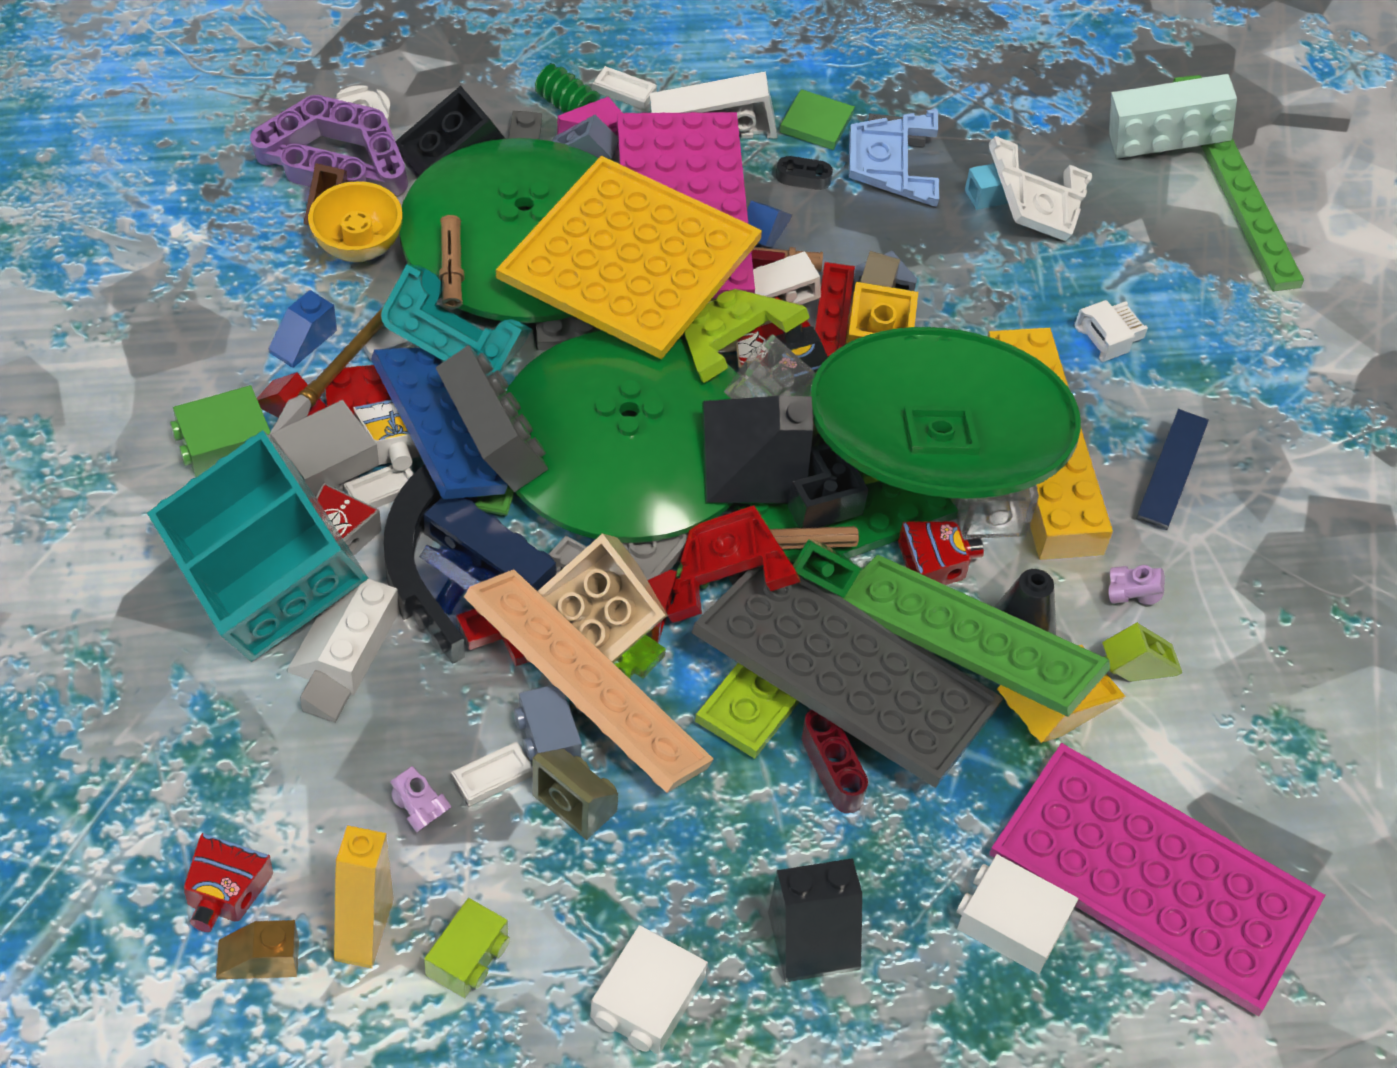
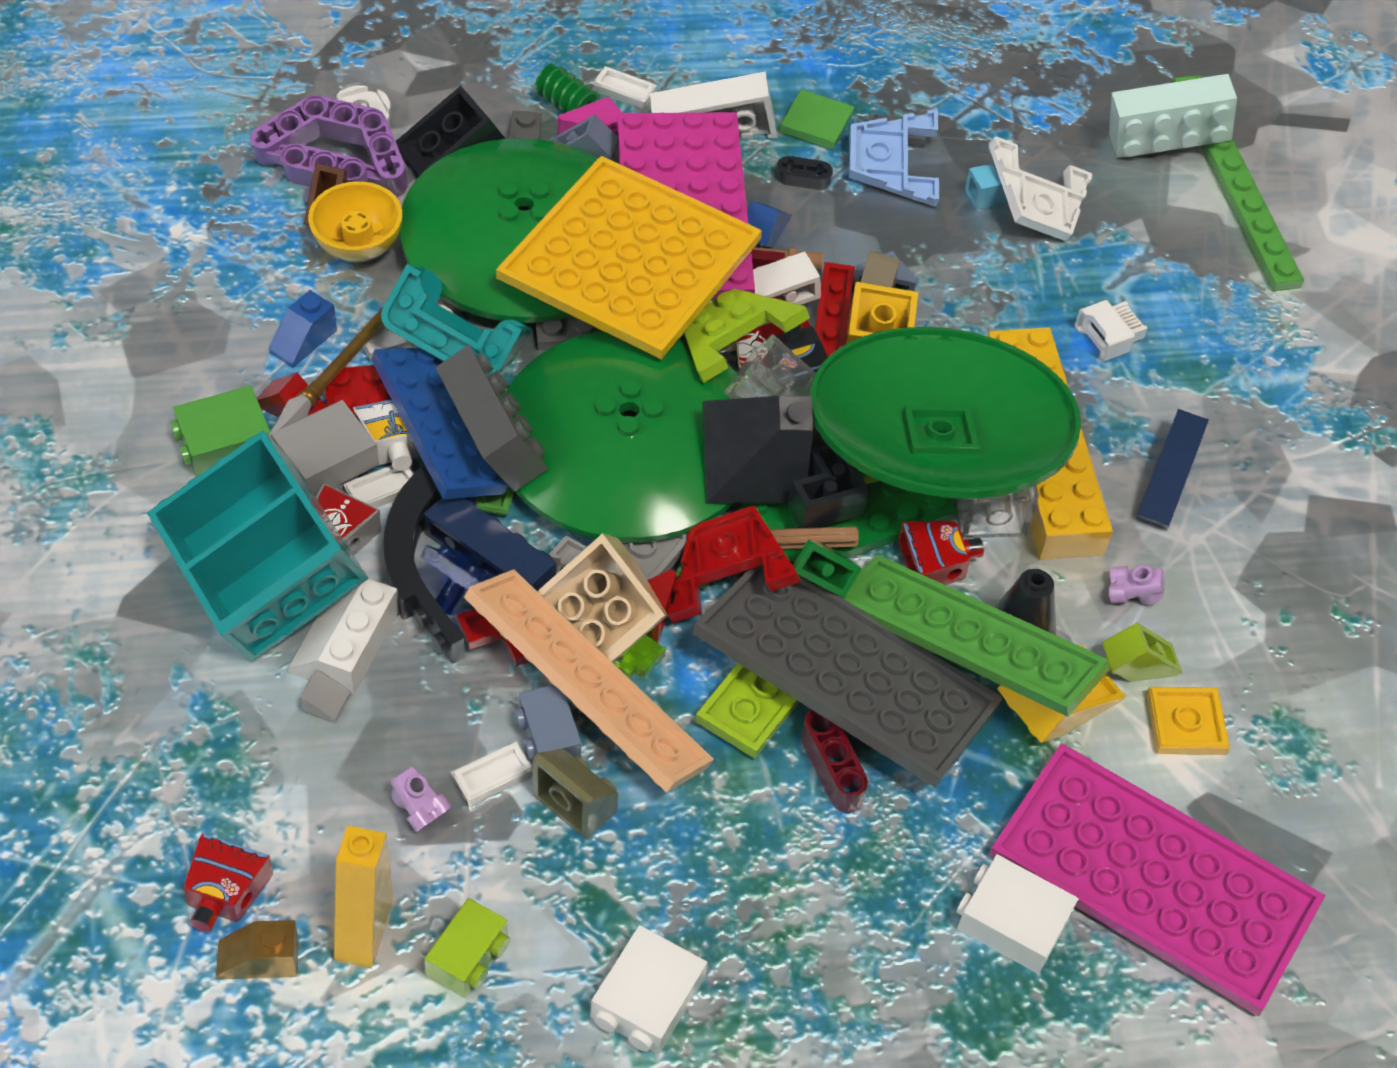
(451, 273): medium nougat pin -> none
(817, 919): black slope -> none
(1187, 720): none -> yellow tile

